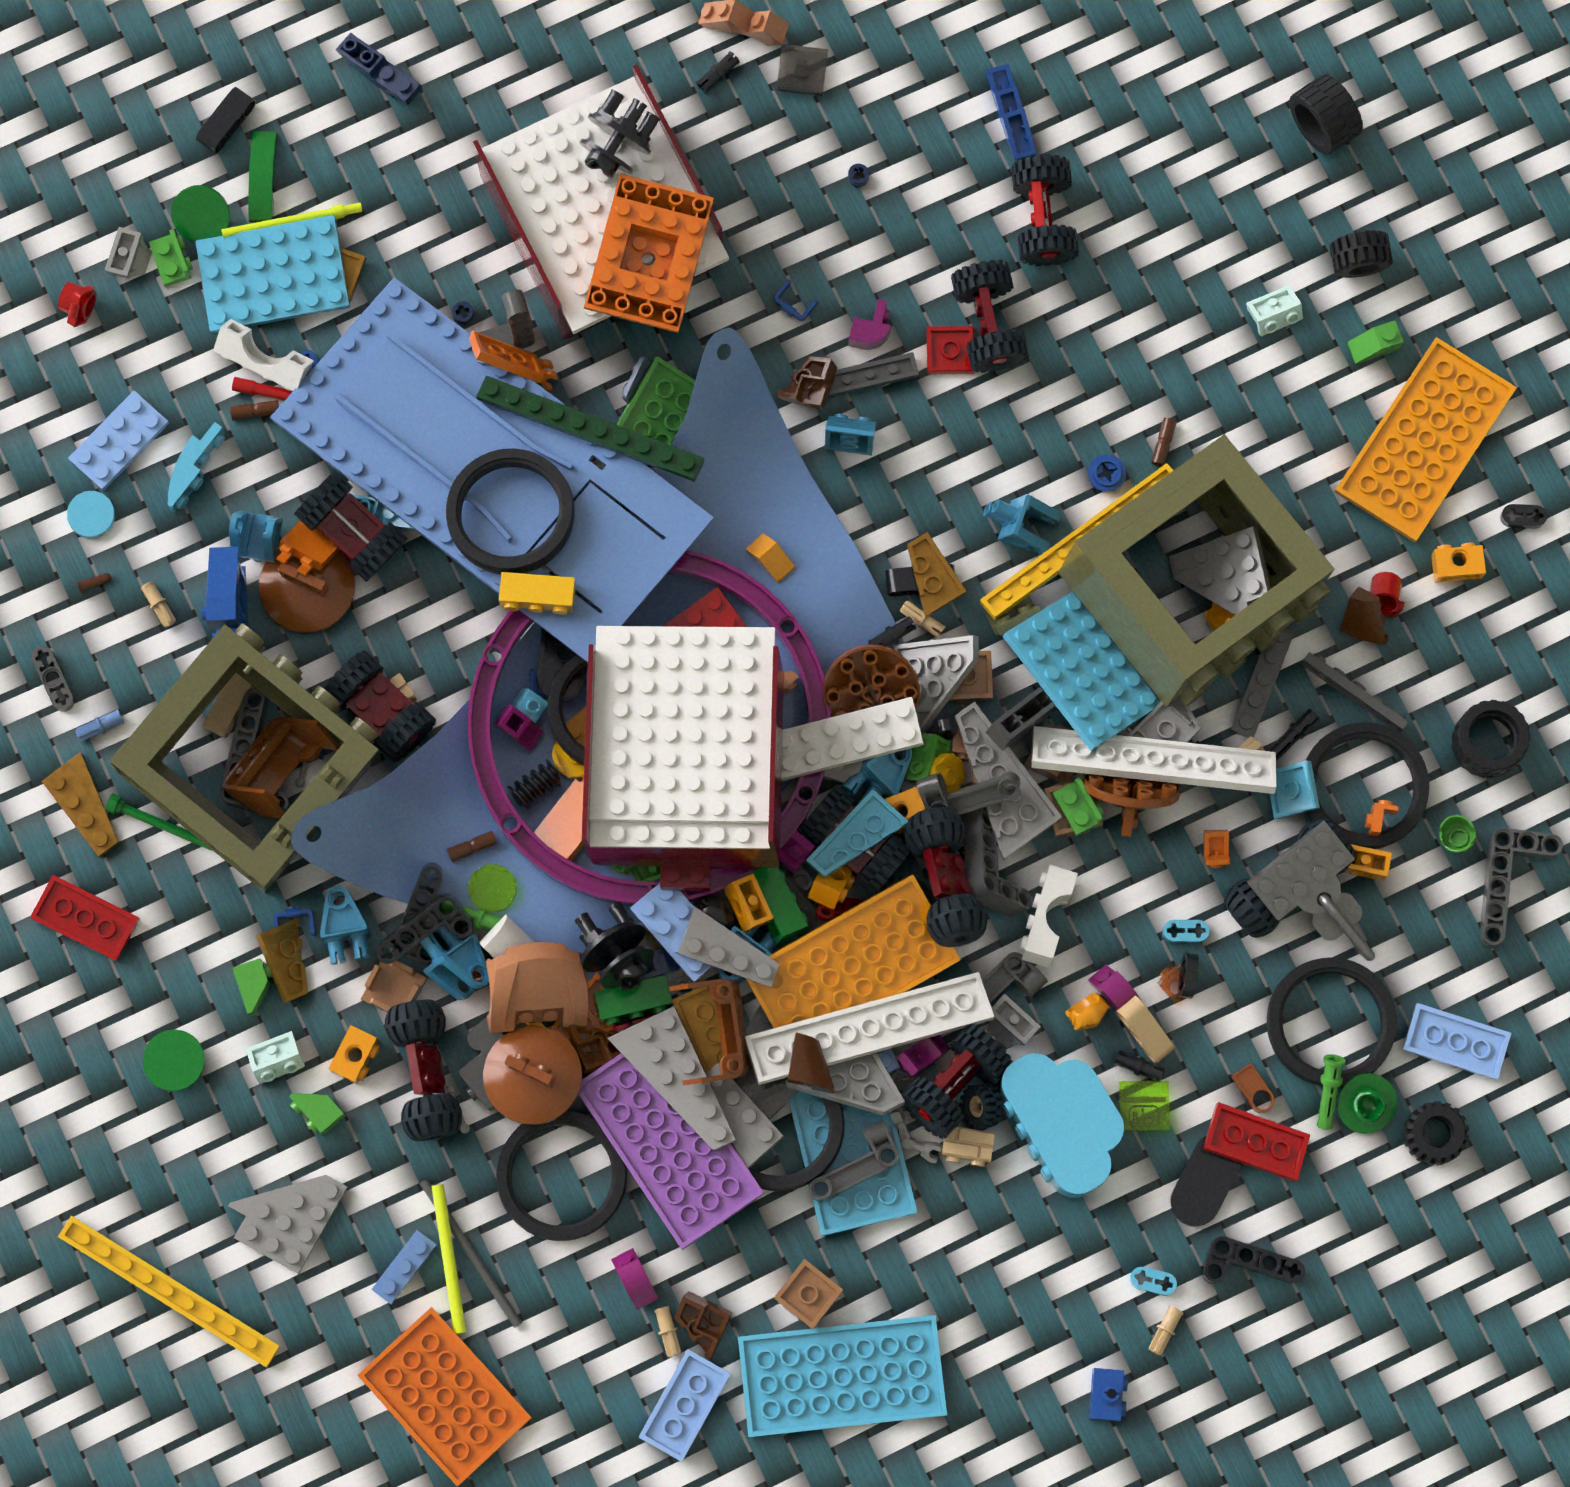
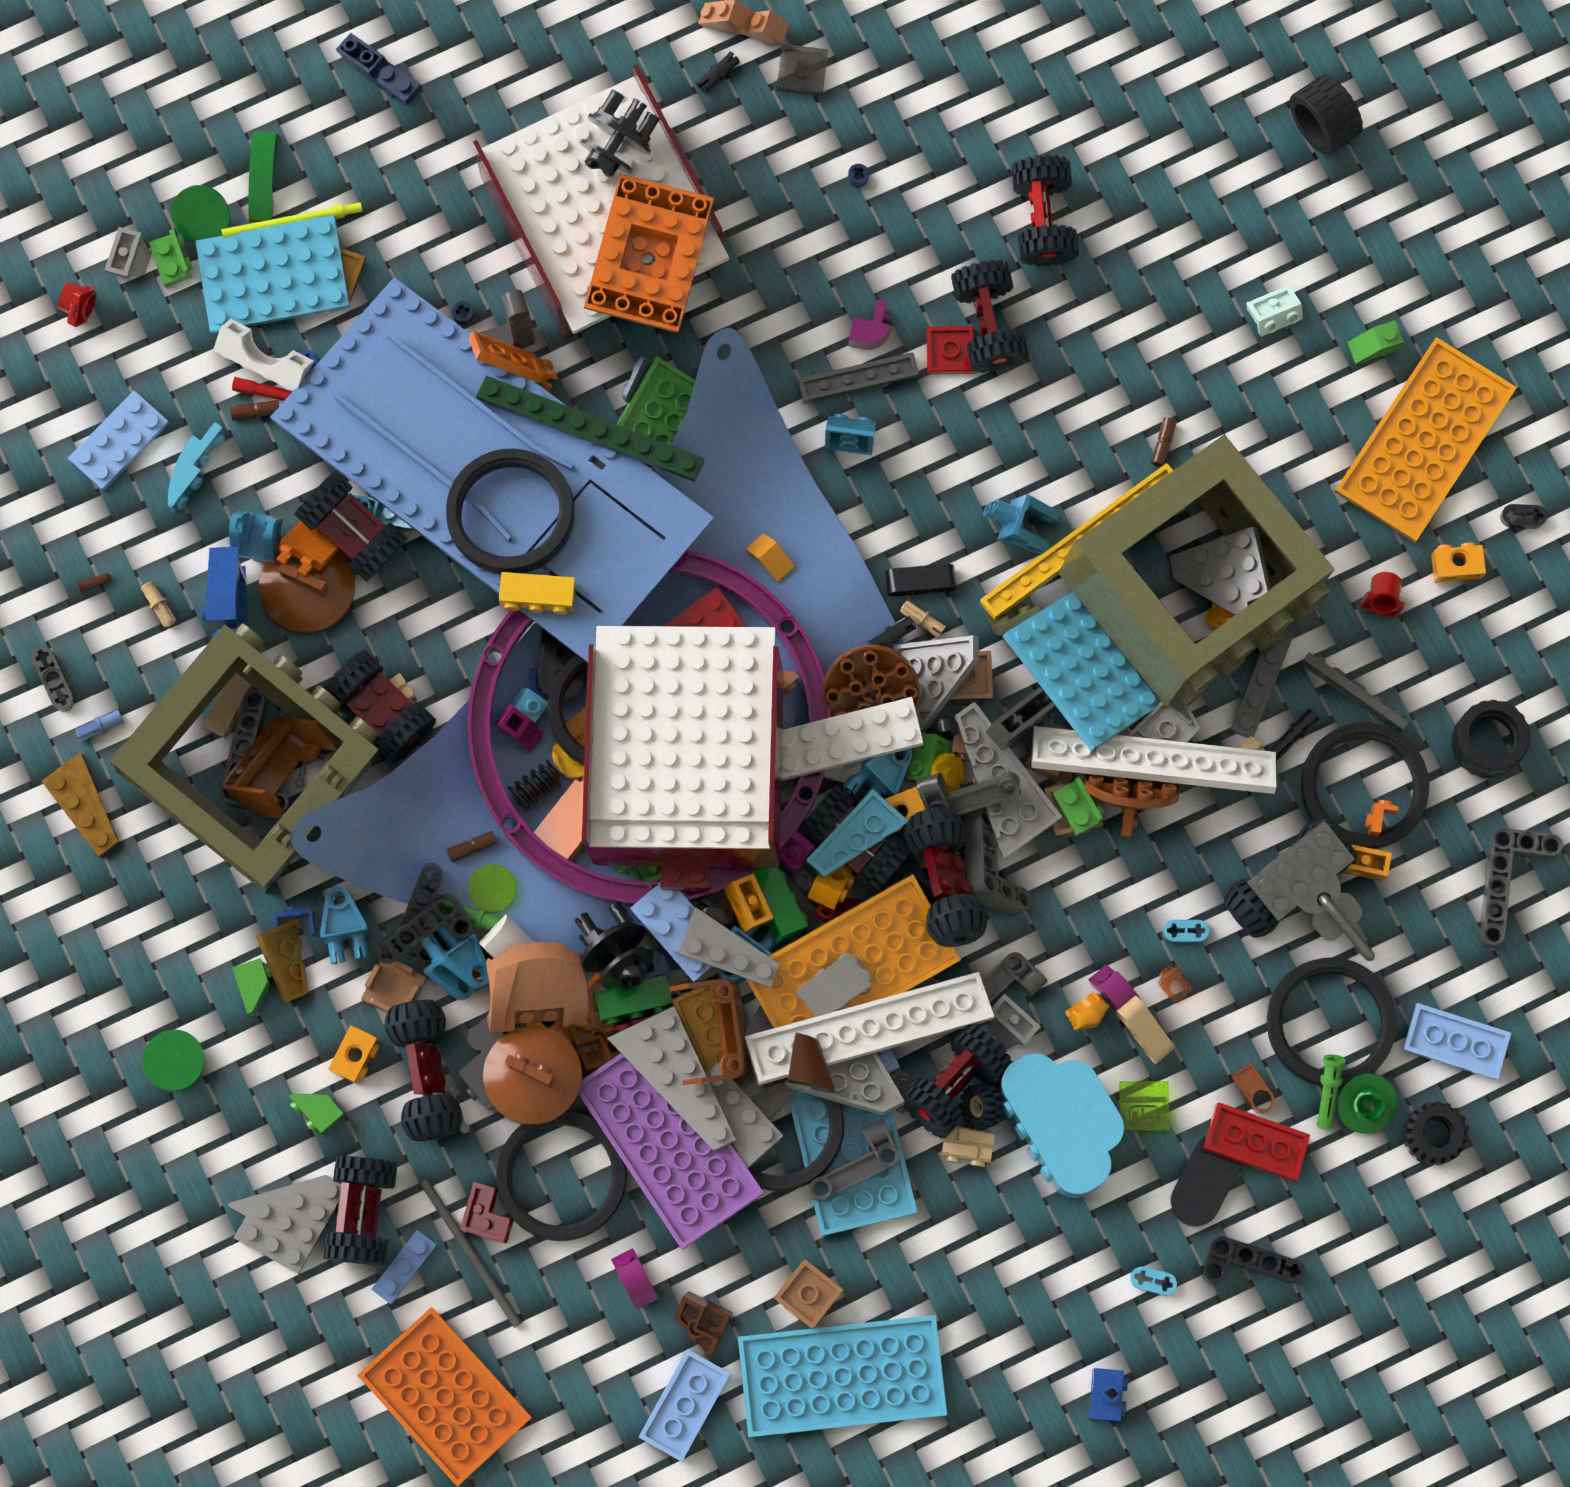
(84, 918): red plate -> none
(90, 514): medium azure tile -> none
(117, 805): green piece -> none
(169, 1291): yellow plate -> none
(225, 120): black beam -> none
(275, 1057): light aqua bracket -> none
(359, 1210): none -> black plate
(448, 1258): neon yellow piece -> none
(479, 1217): none -> plate
(668, 1331): tan axle -> none
(790, 310): blue piece -> none
(811, 383): reddish brown slope -> none
(835, 985): none -> light grey piece
(909, 1143): light grey piece -> none
(923, 1055): magenta brick -> none
(933, 575): pearl gold wing -> none
(1011, 111): blue slope -> none
(1042, 941): white arch -> none
(1111, 463): blue gear -> none
(1139, 1066): black pin -> none
(1165, 1330): tan axle -> none
(1188, 975): black beam -> none
(1216, 848): orange bracket -> none
(1294, 790): medium azure tile -> none
(1361, 253): black tyre -> none
(1364, 617): reddish brown slope -> none
(1457, 834): bright green hair -> none

